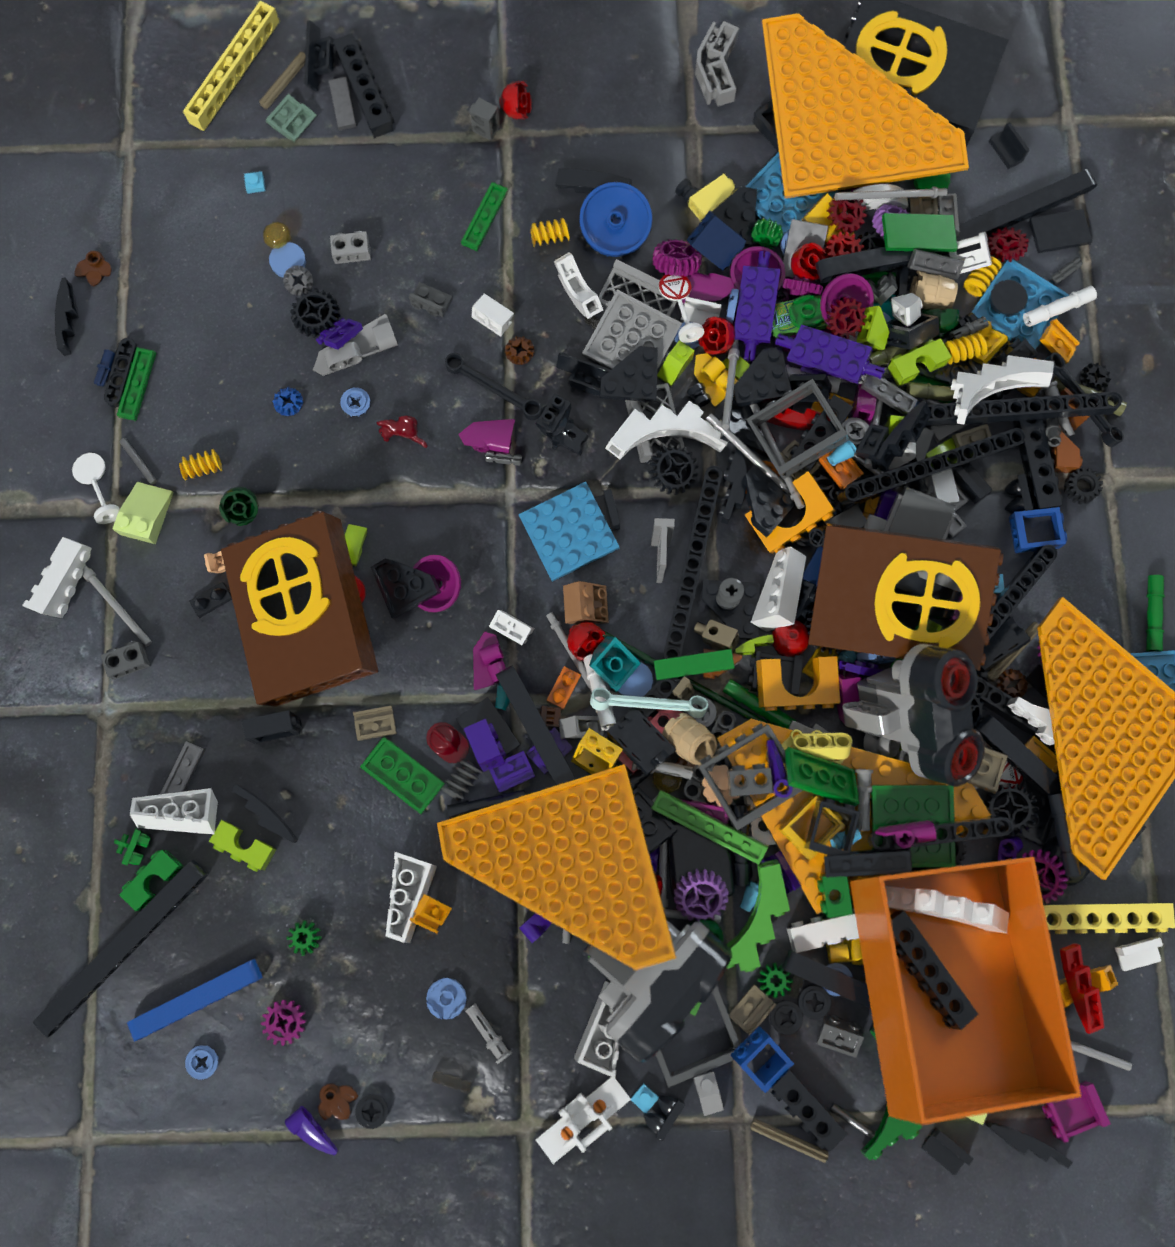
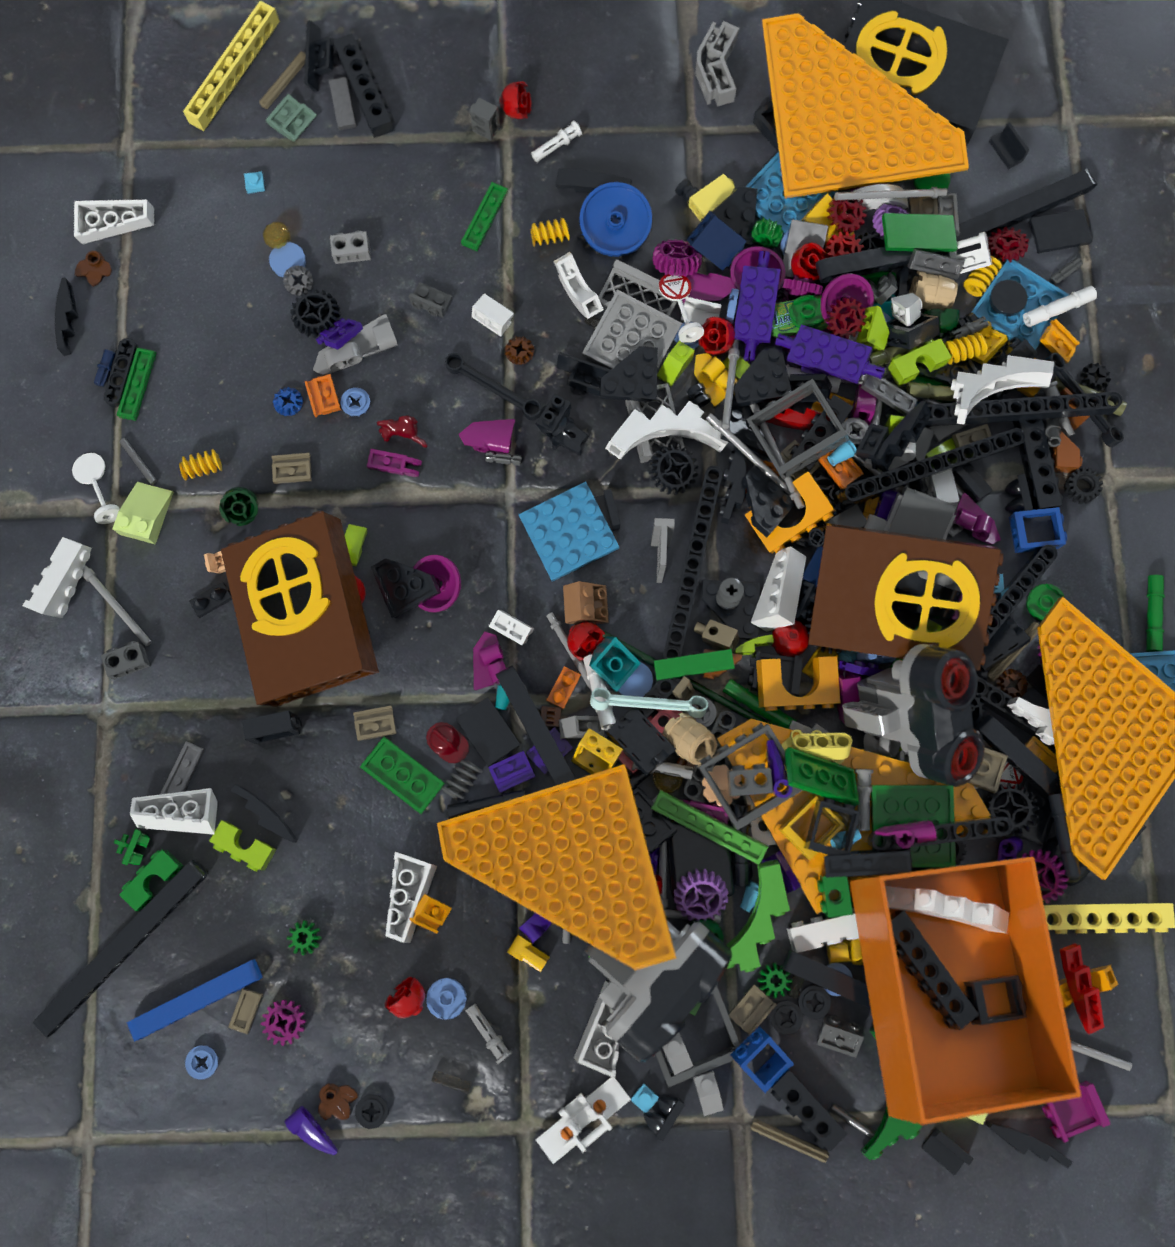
(110, 218): none -> white wedge
(245, 1010): none -> dark tan tile
(291, 468): none -> dark tan plate
(322, 395): none -> orange plate
(392, 463): none -> magenta hinge
(407, 999): none -> red cylinder
(483, 743): dark purple brick -> none
(525, 951): none -> yellow piece
(563, 137): none -> white pin
(677, 1055): none -> light grey slope
(974, 519): none -> magenta panel
(1014, 990): none -> black window
(1042, 599): none -> green tile
(1139, 953): white panel -> none

